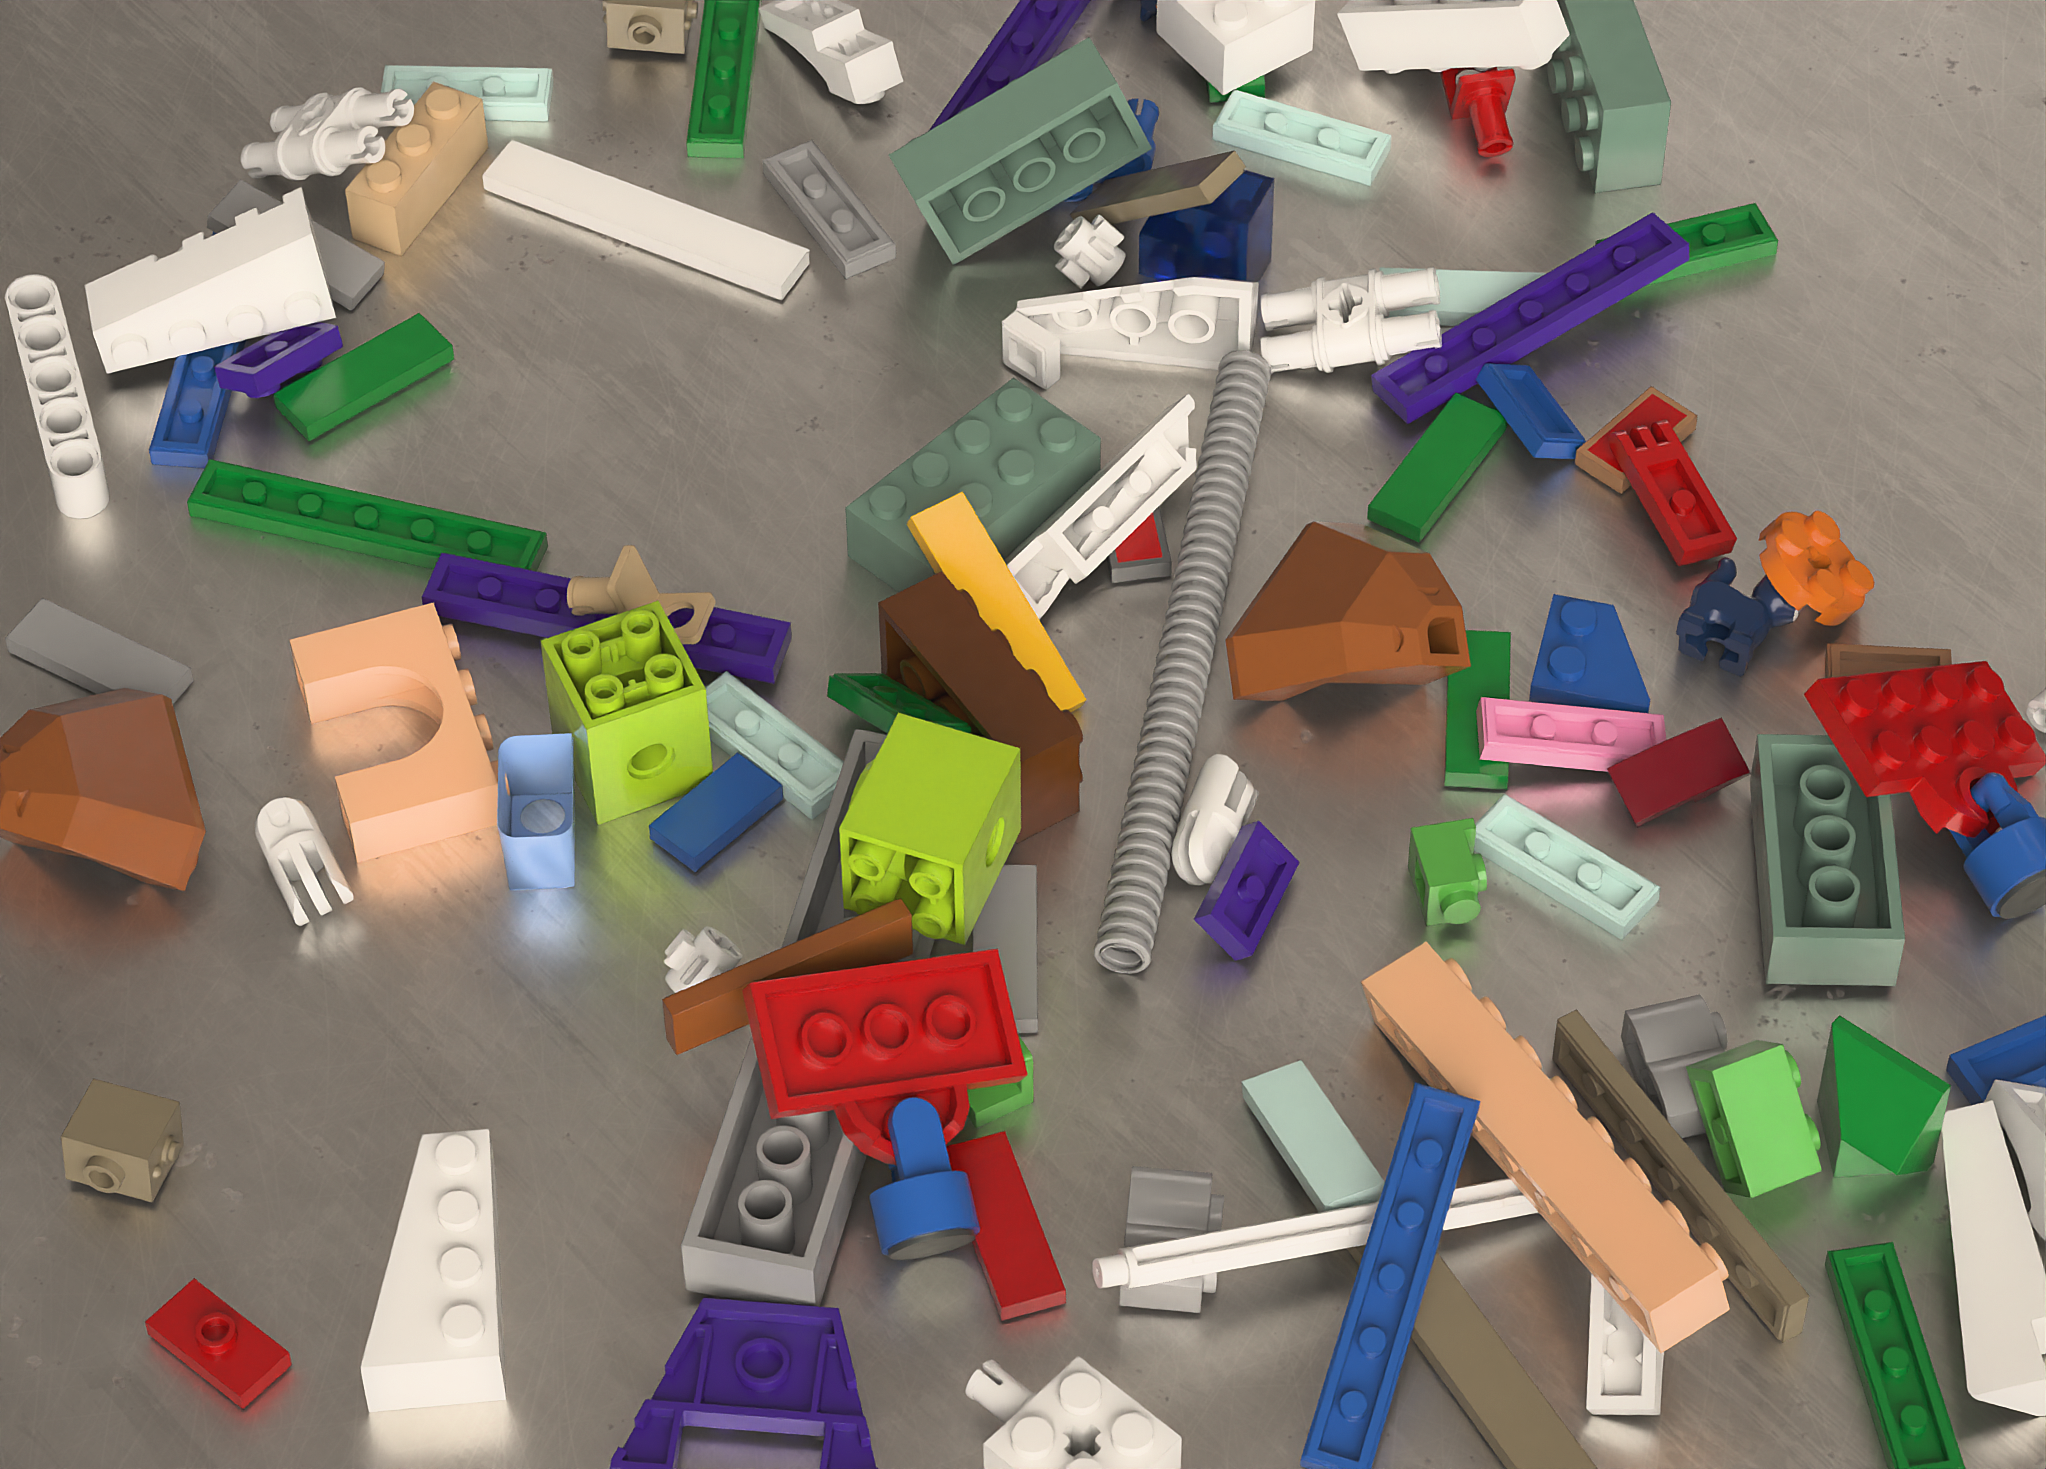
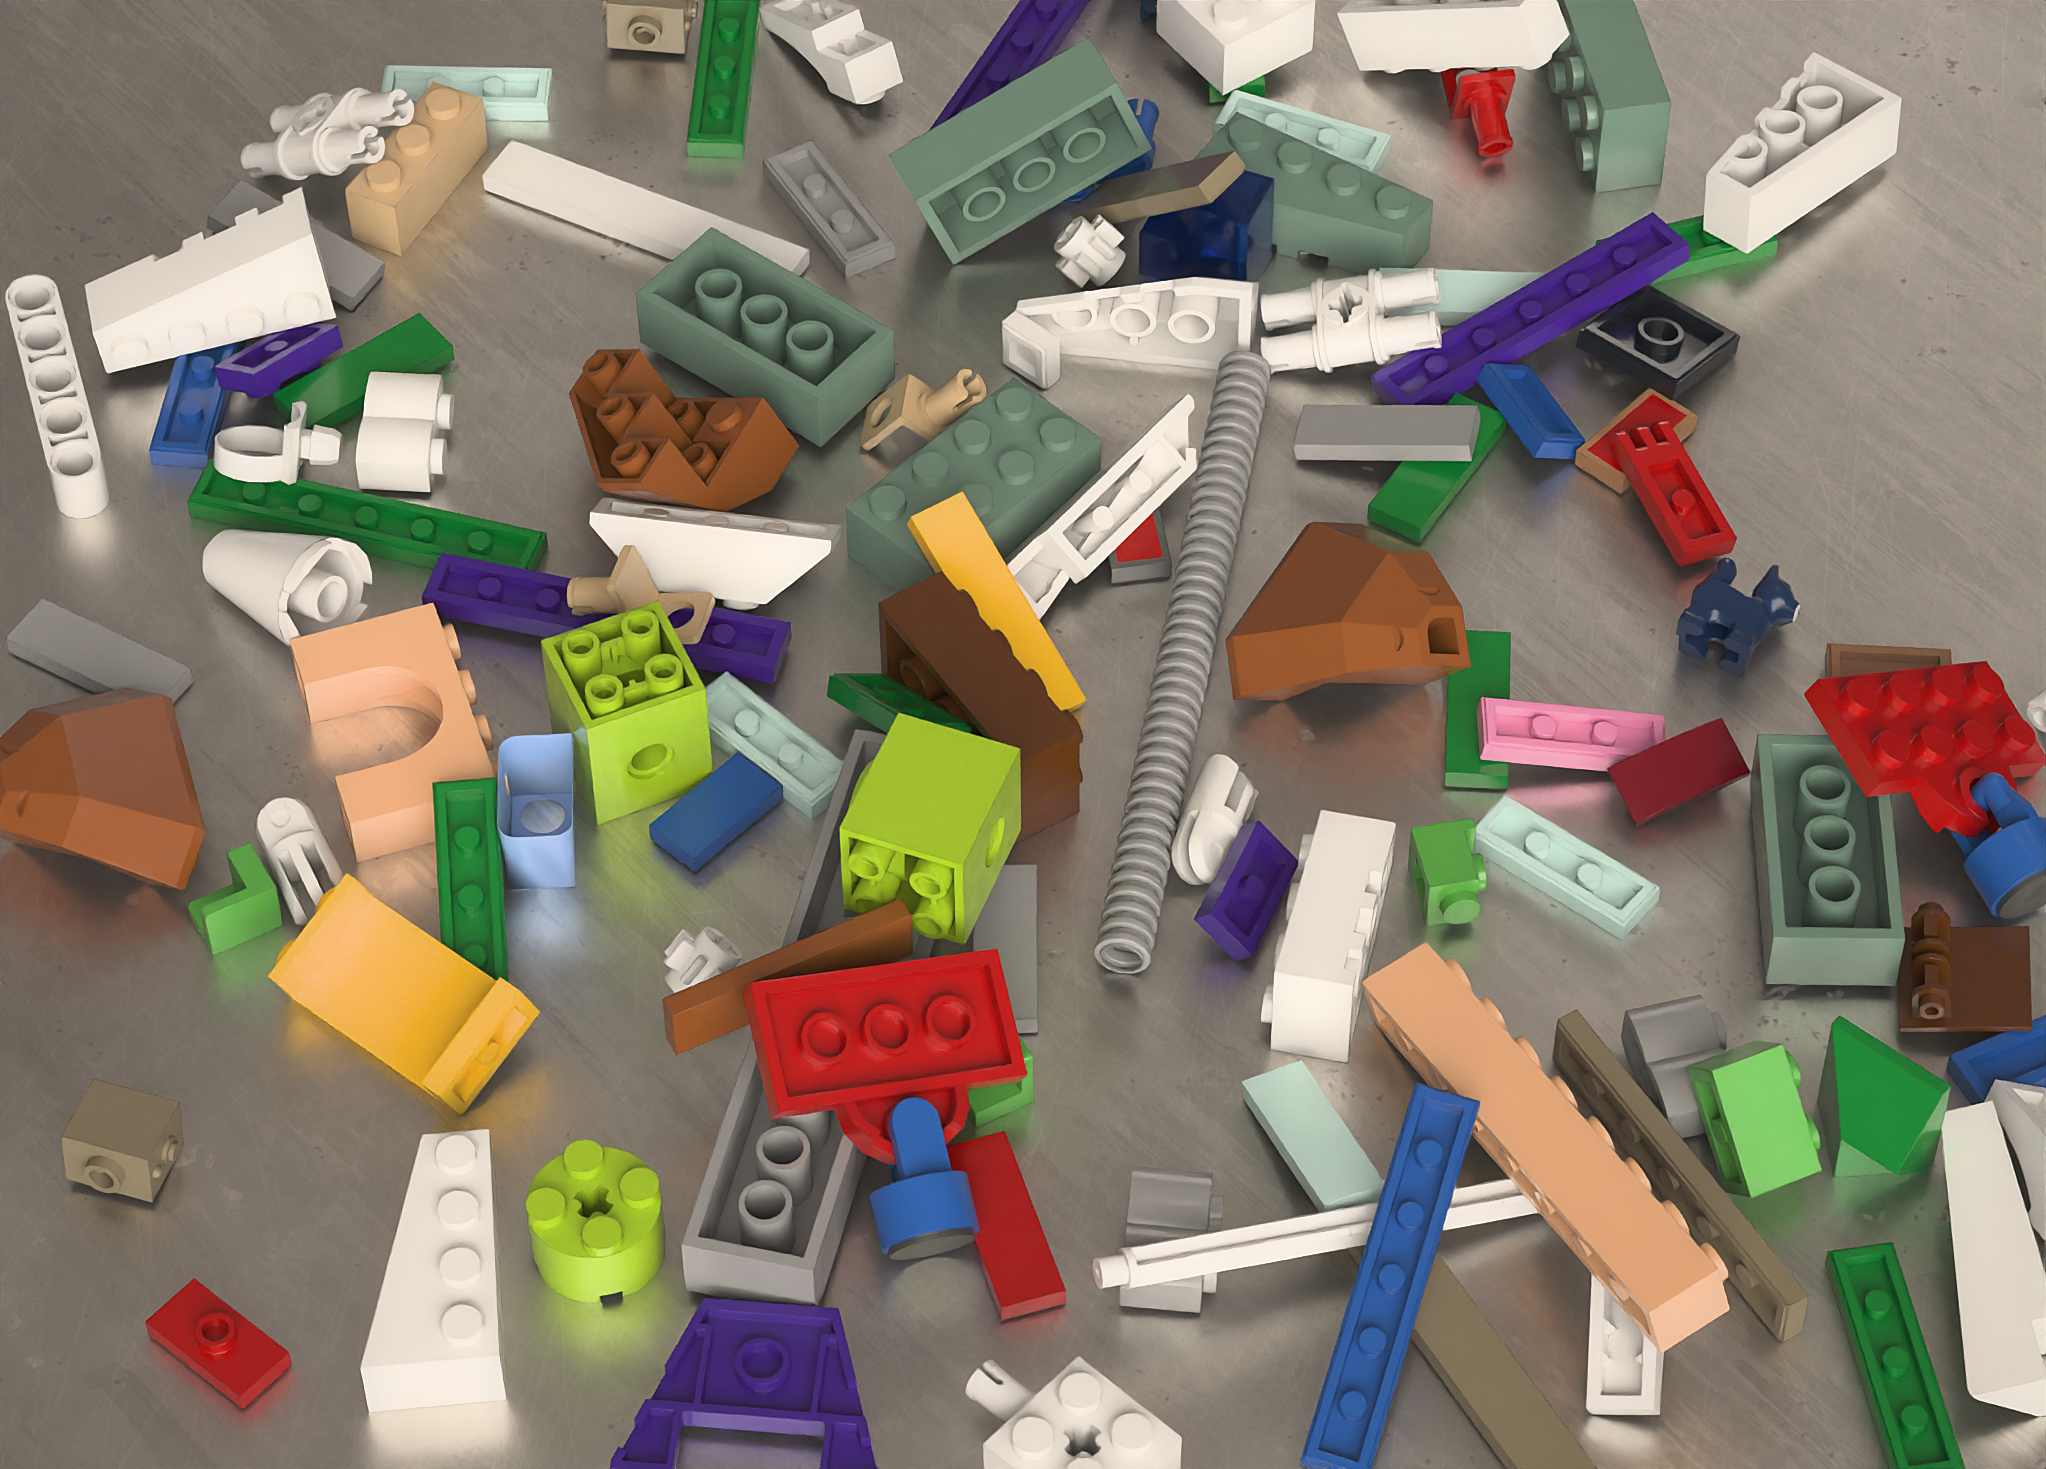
(240, 909): none -> bright green panel
(289, 580): none -> white cone
(291, 447): none -> white piece
(402, 432): none -> white brick
(402, 995): none -> yellow panel
(471, 873): none -> green tile
(596, 1222): none -> lime brick
(675, 448): none -> dark orange brick
(715, 552): none -> white wedge
(766, 335): none -> sand green brick
(922, 407): none -> tan bracket
(1329, 203): none -> sand green wedge
(1329, 936): none -> white wedge
(1387, 432): none -> light grey tile
(1587, 659): blue wing -> none
(1658, 341): none -> black tile
(1800, 153): none -> white wedge
(1814, 566): orange plate -> none
(1963, 976): none -> reddish brown hinge

